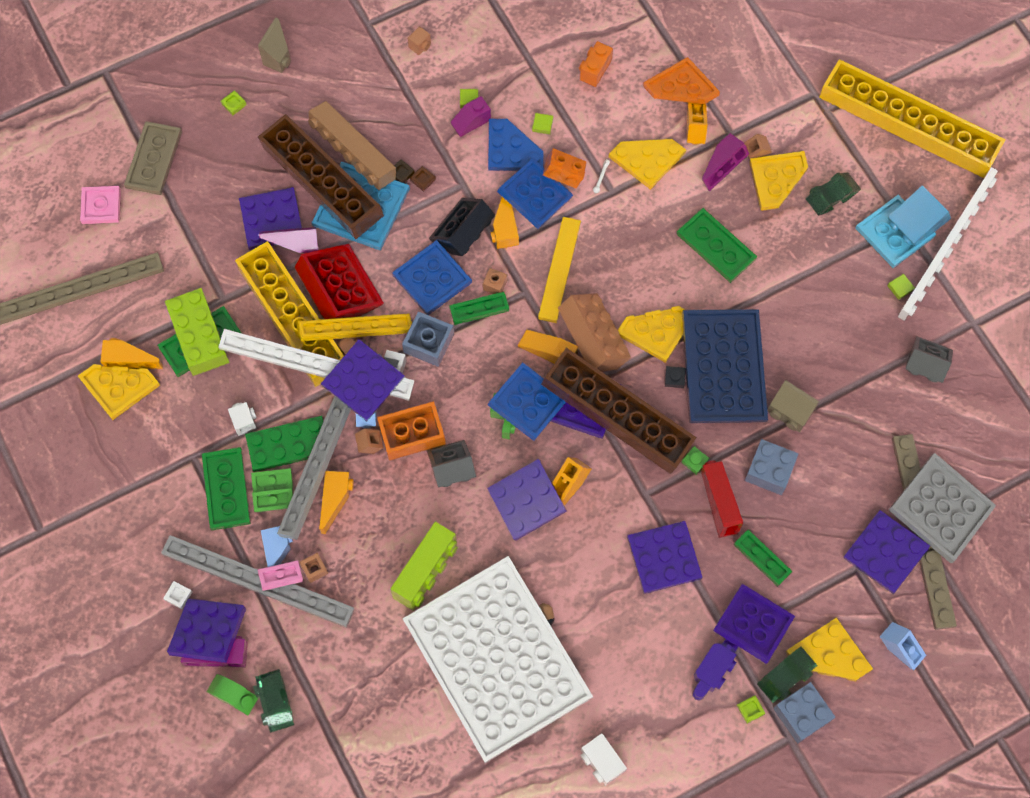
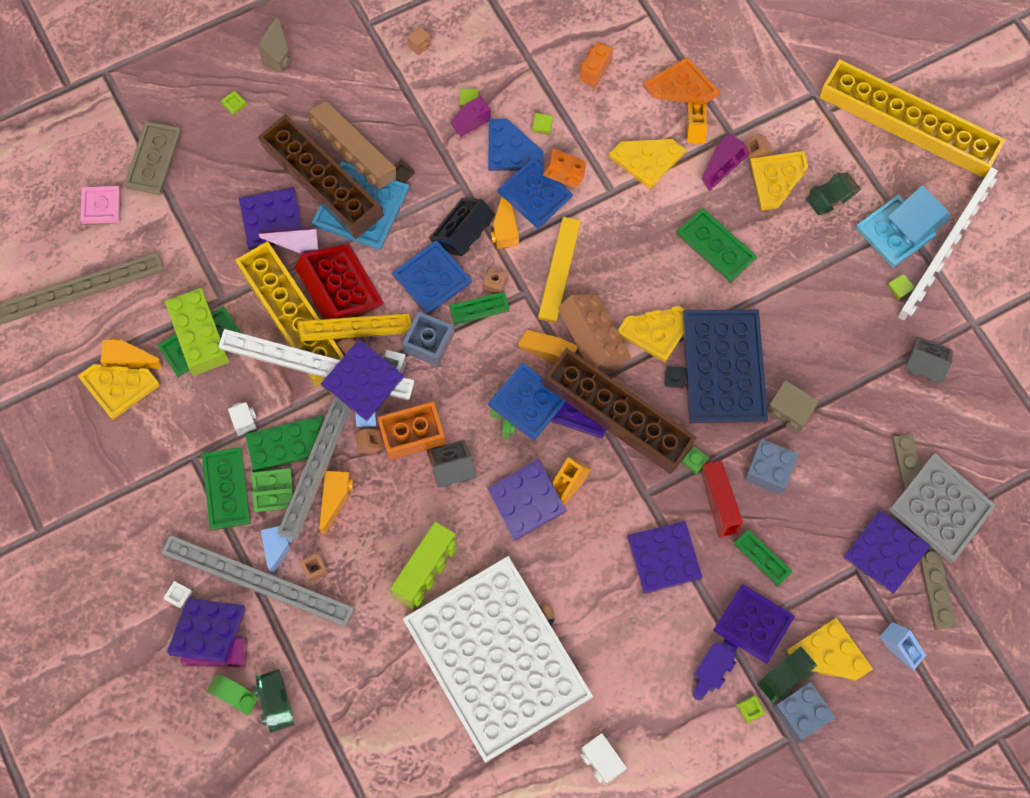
(280, 575): bright pink plate -> none
(422, 178): reddish brown tile -> none
(596, 189): white hinge -> none

